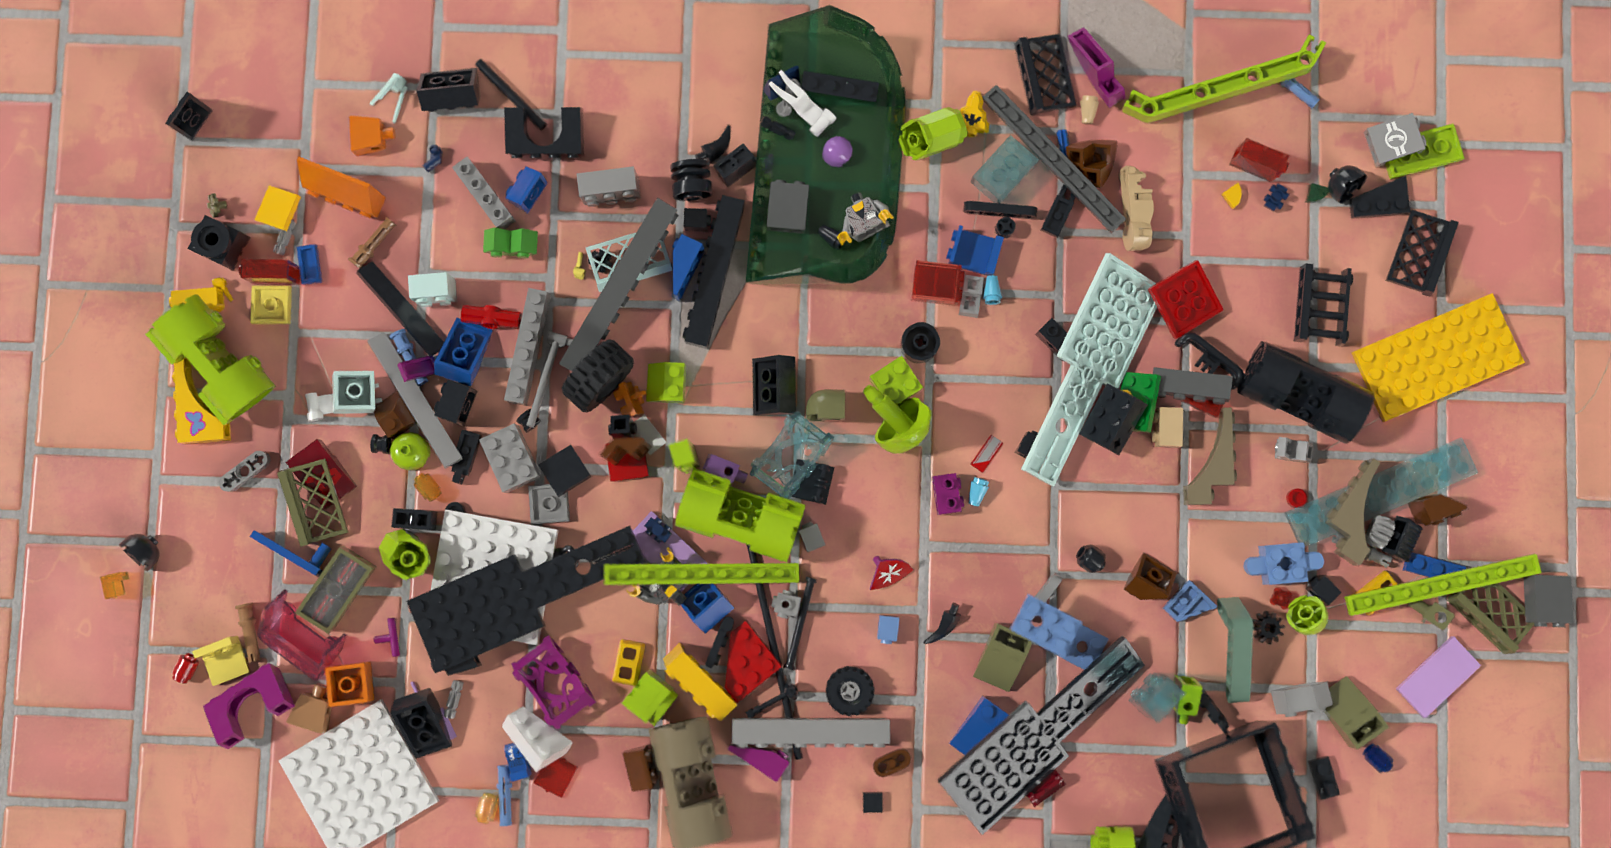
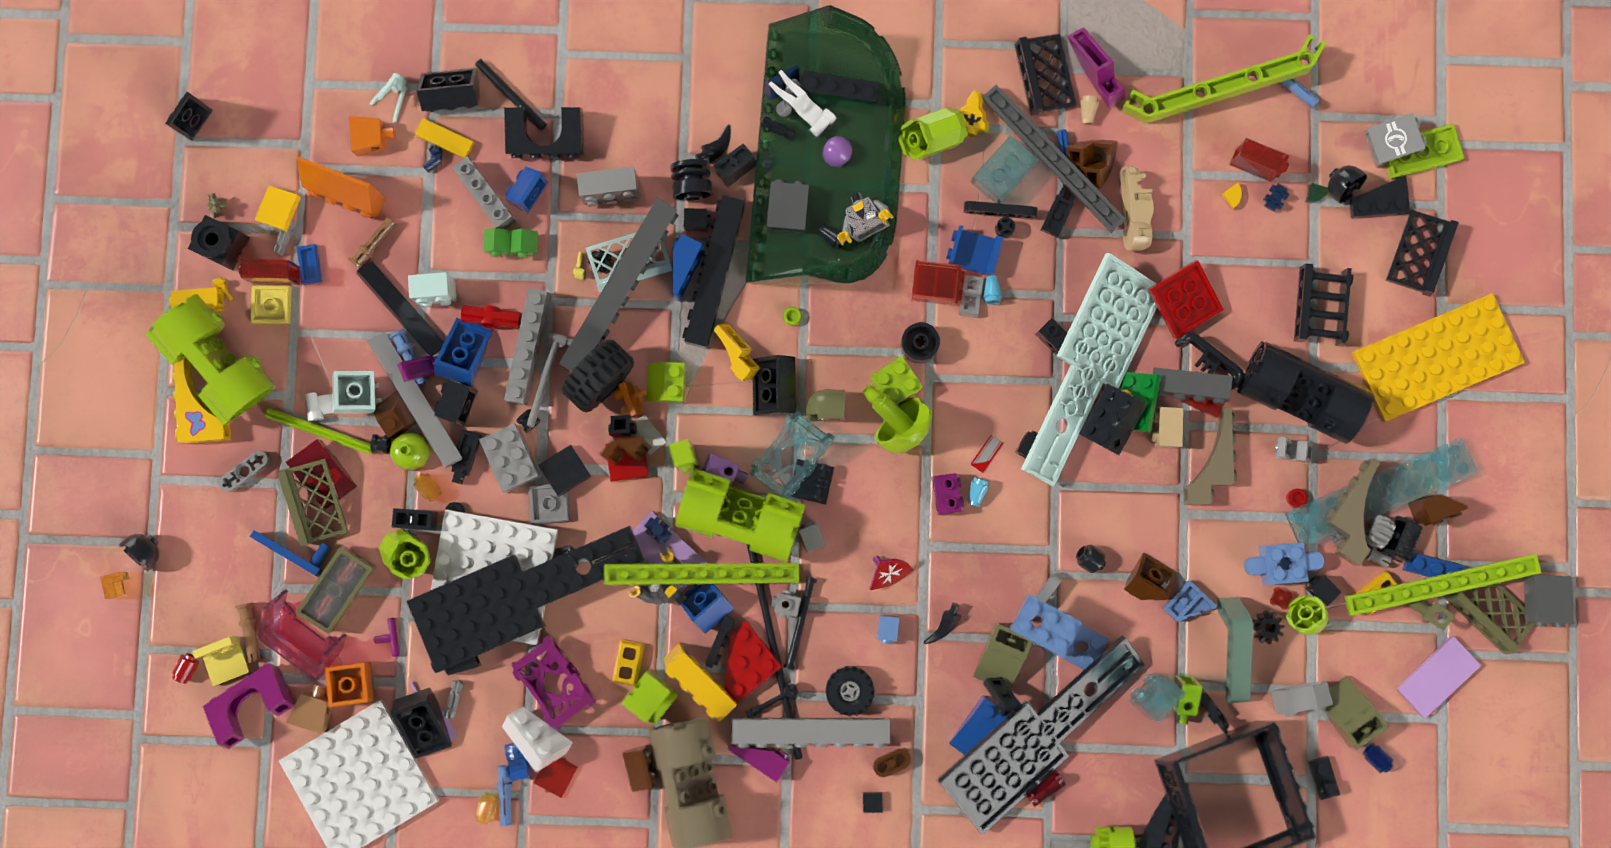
(318, 430): none -> lime axle
(444, 138): none -> yellow tile
(738, 350): none -> yellow slope
(792, 316): none -> lime tile
(1002, 694): none -> black hinge

